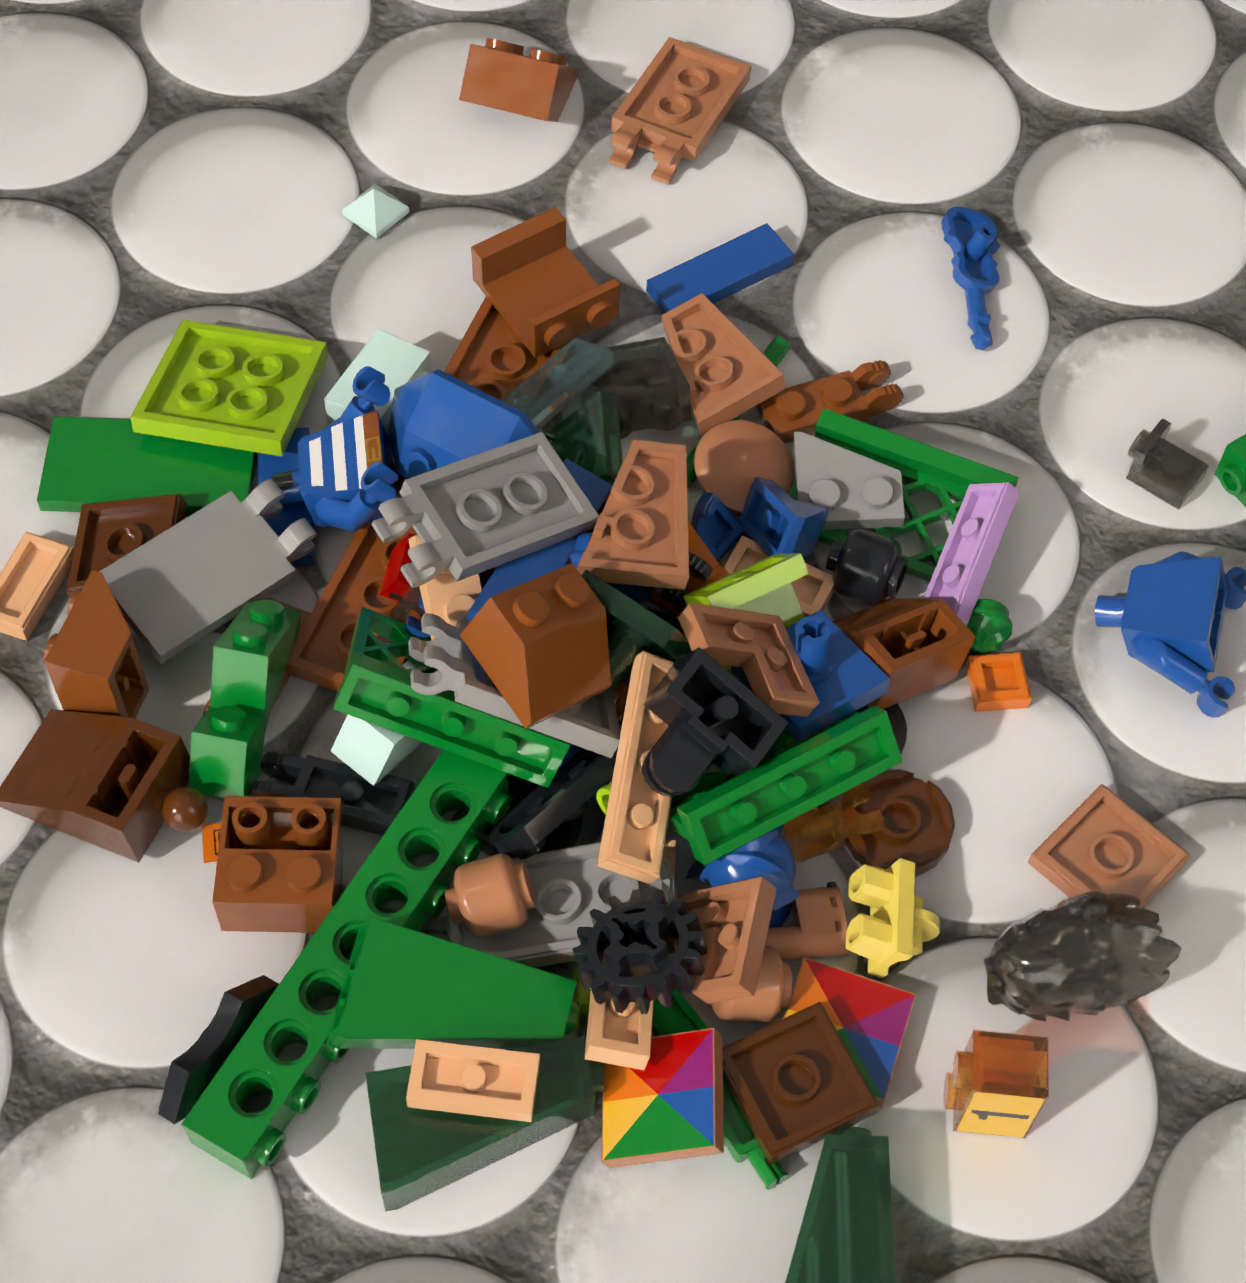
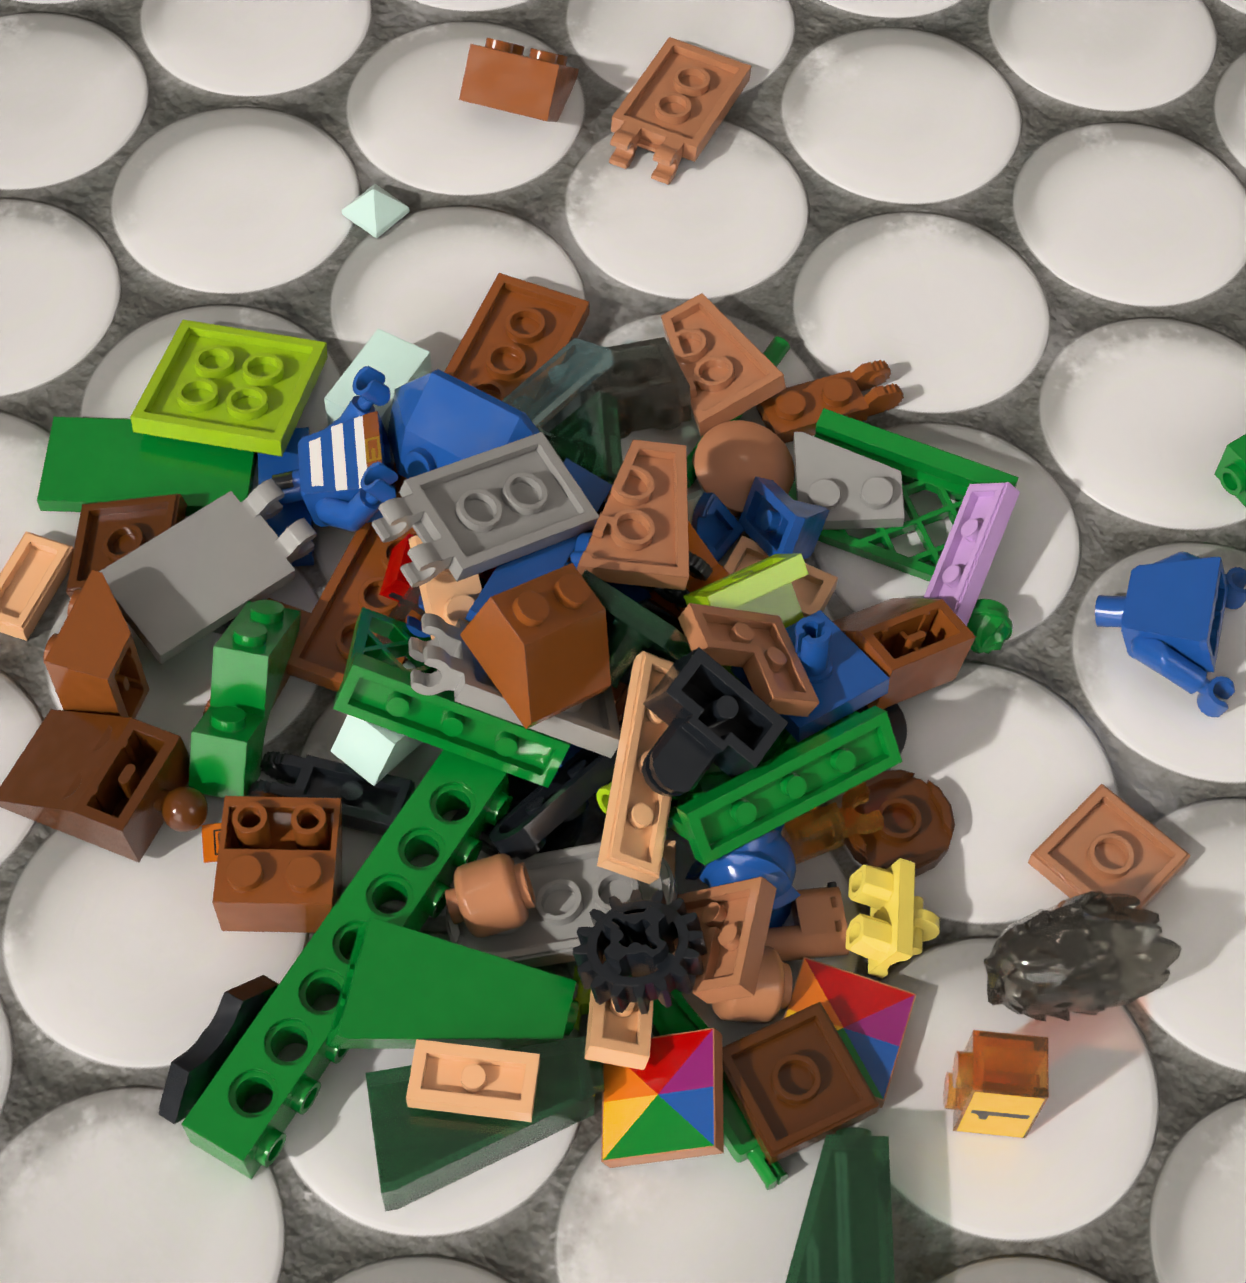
(542, 284): dark orange panel -> none
(722, 269): blue tile -> none
(867, 566): black head -> none
(972, 242): blue piece -> none
(998, 681): orange tile -> none
(1164, 467): clear smoke bracket -> none

